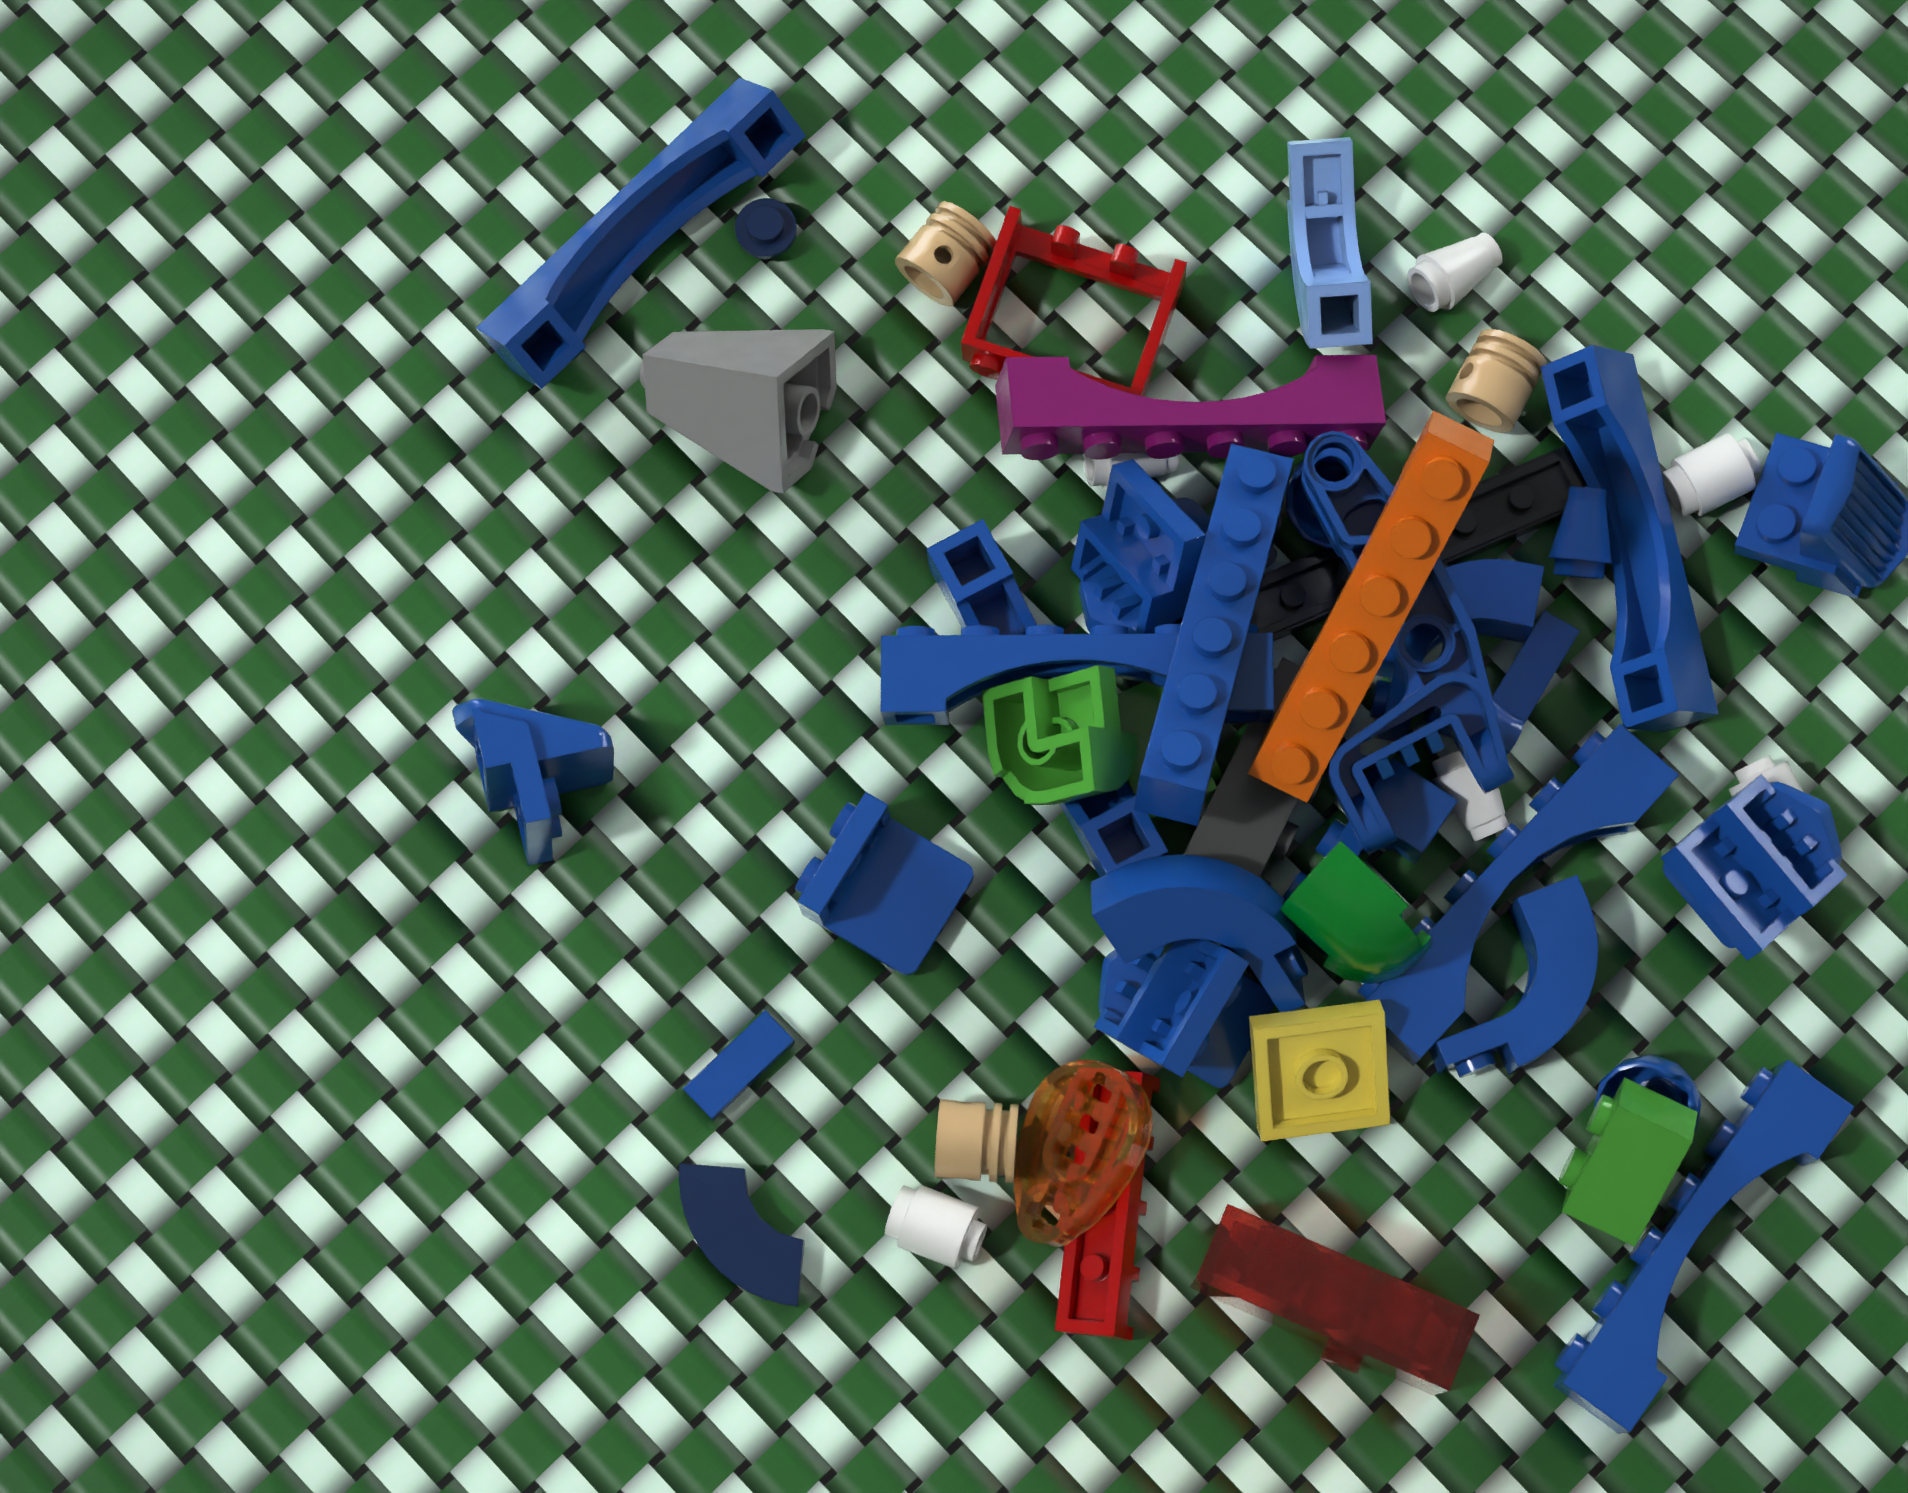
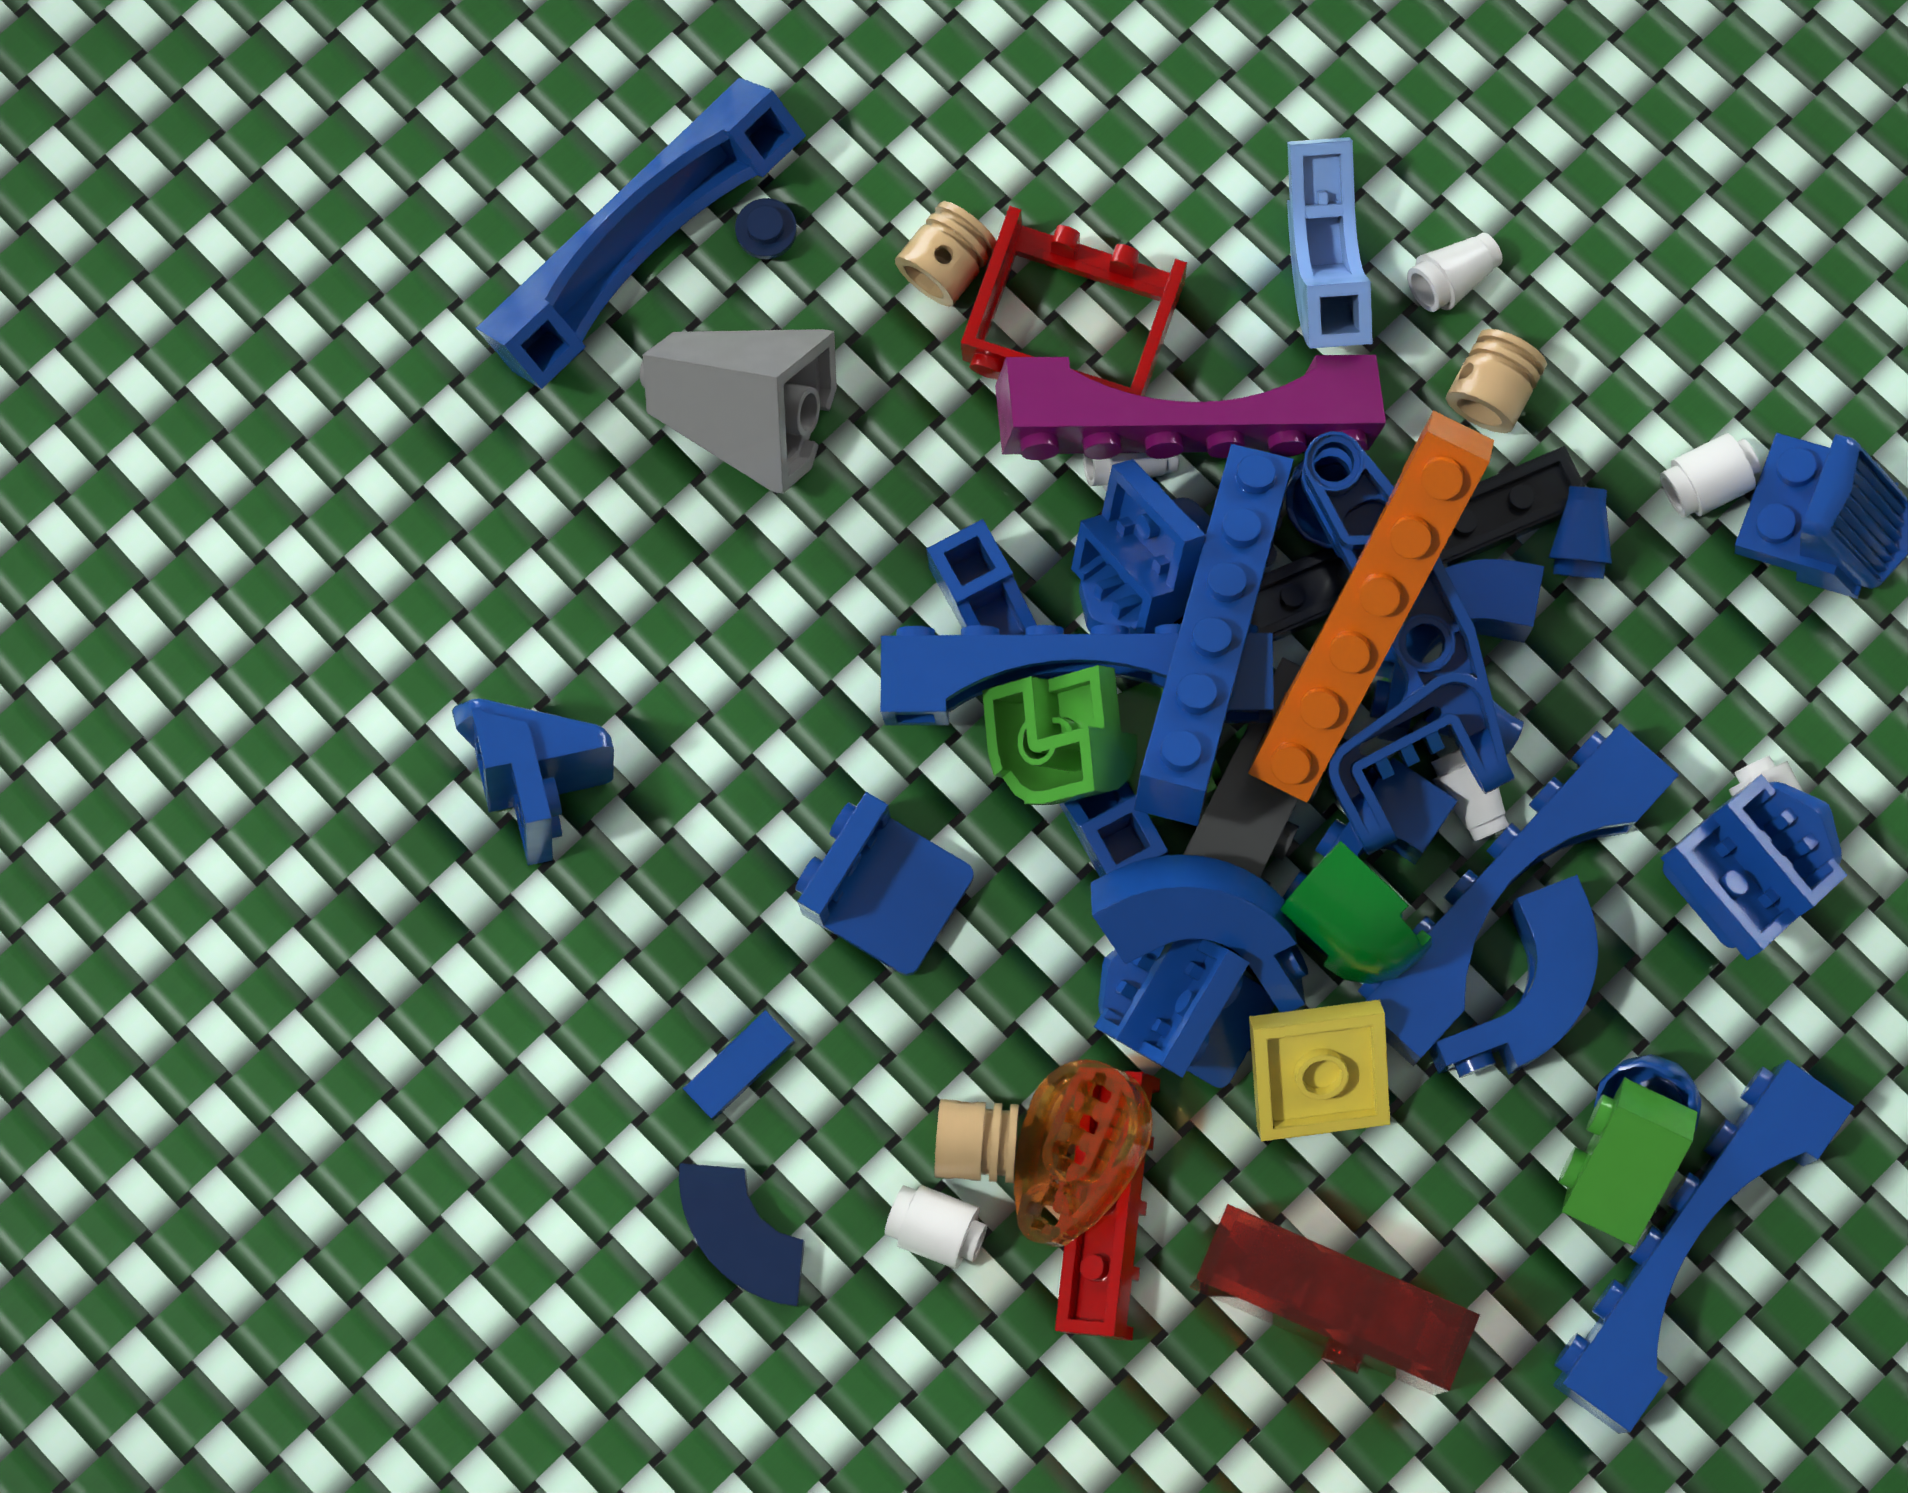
(1535, 665): blue piece -> none
(1658, 646): blue arch -> none

